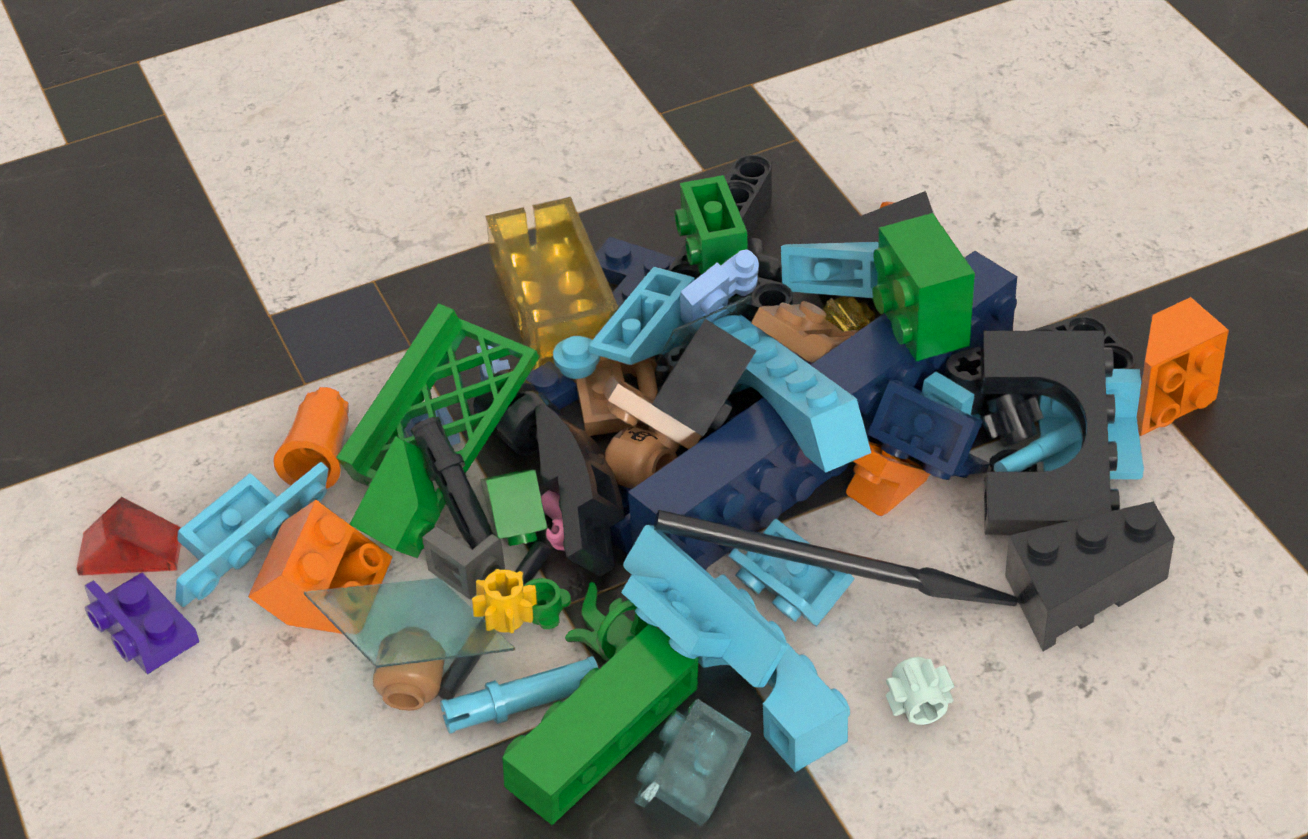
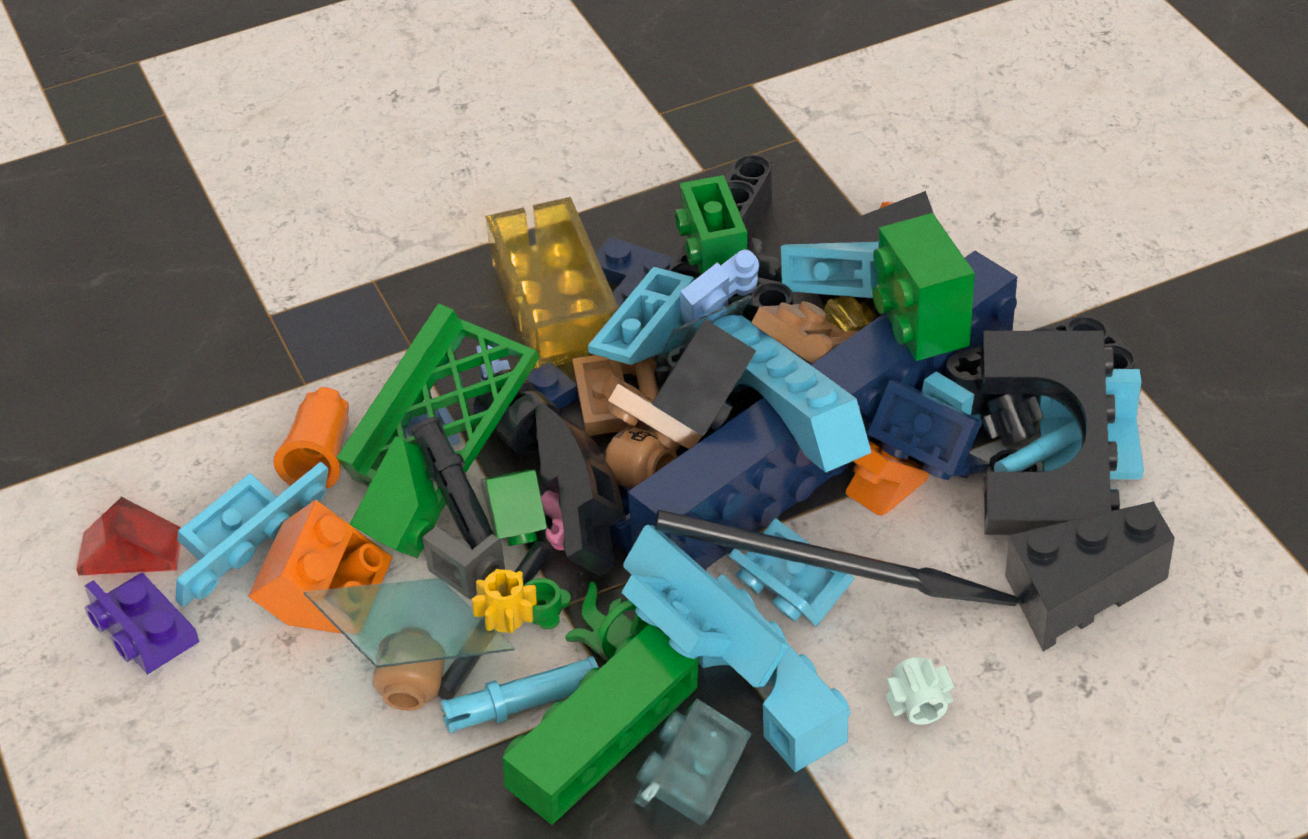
(574, 358): medium azure plate -> none
(1180, 364): orange slope -> none

